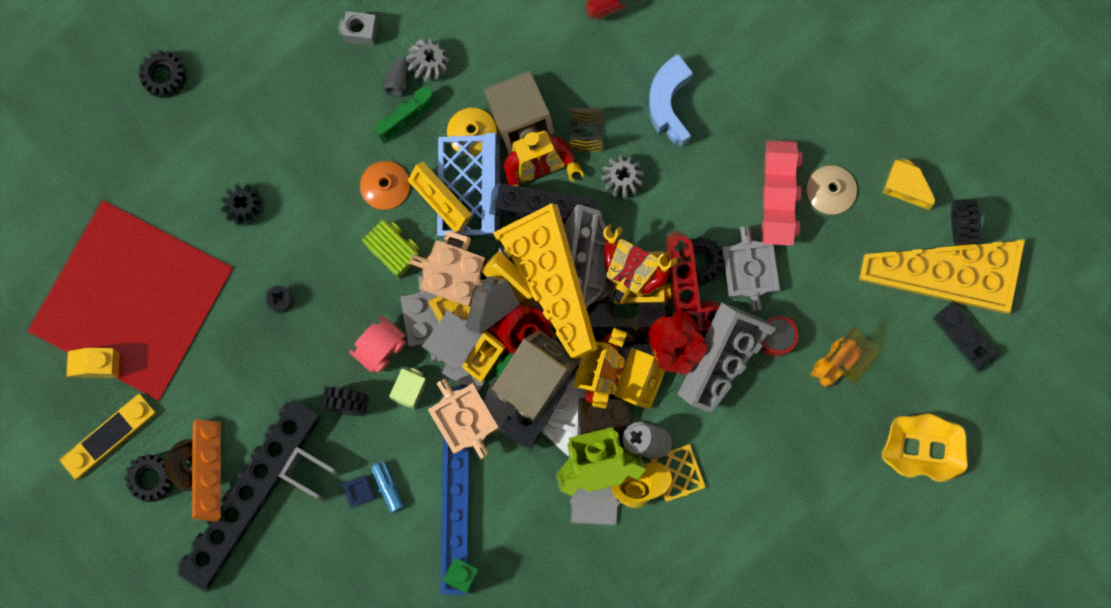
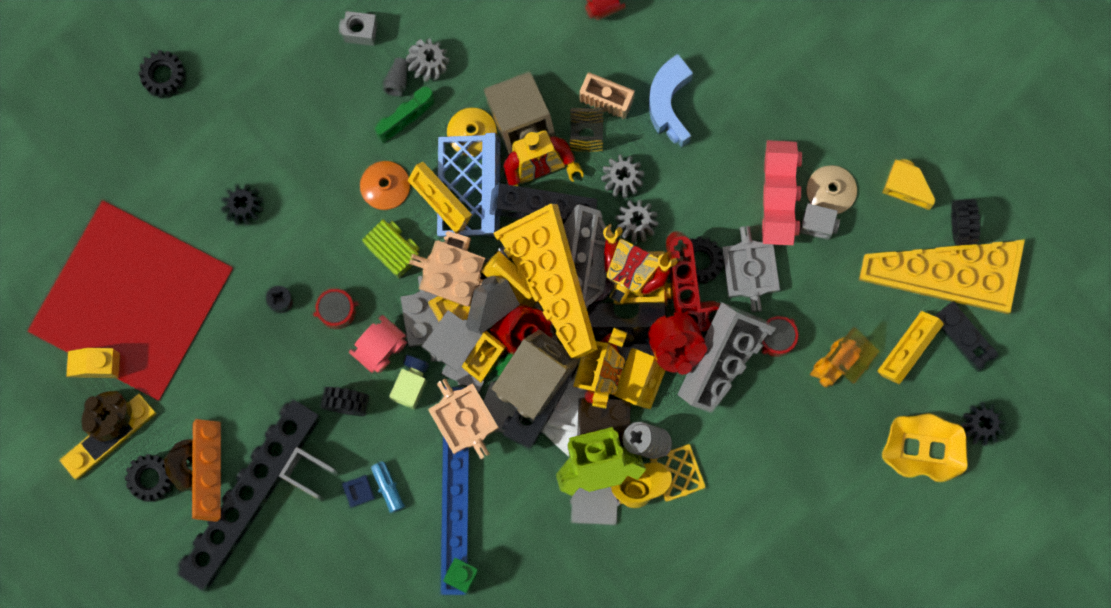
(97, 407): none -> dark brown plate
(335, 309): none -> piece
(412, 362): none -> dark blue tile
(606, 95): none -> light nougat brick
(647, 221): none -> light grey gear
(819, 222): none -> light grey brick
(910, 347): none -> yellow plate
(984, 433): none -> black gear

